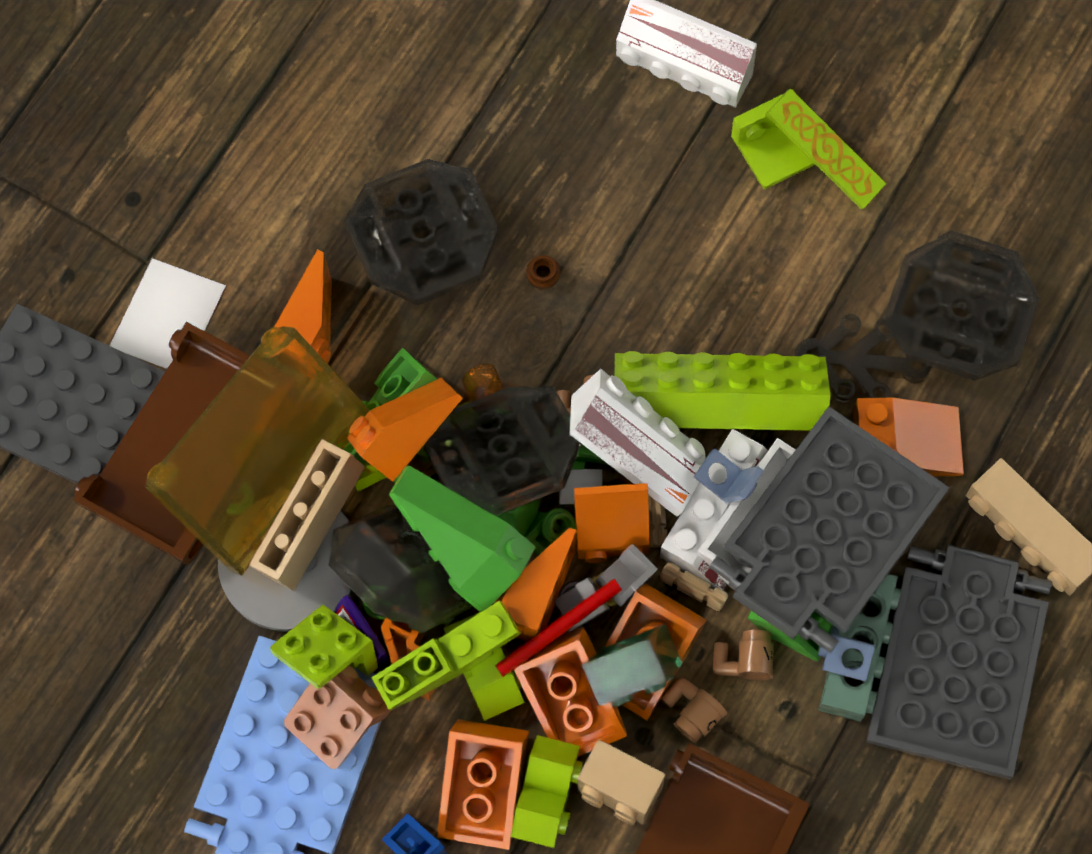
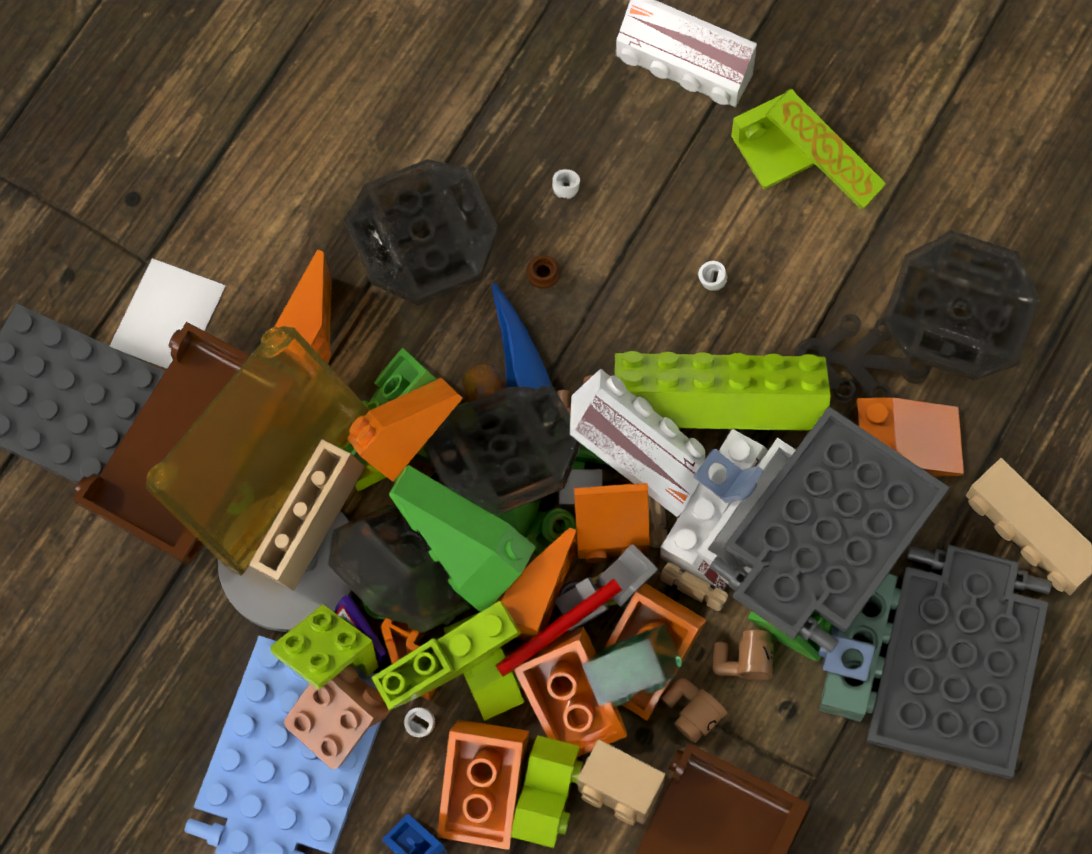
(416, 729): none -> white hinge
(521, 356): none -> blue piece
(569, 177): none -> white hinge
(706, 275): none -> white hinge

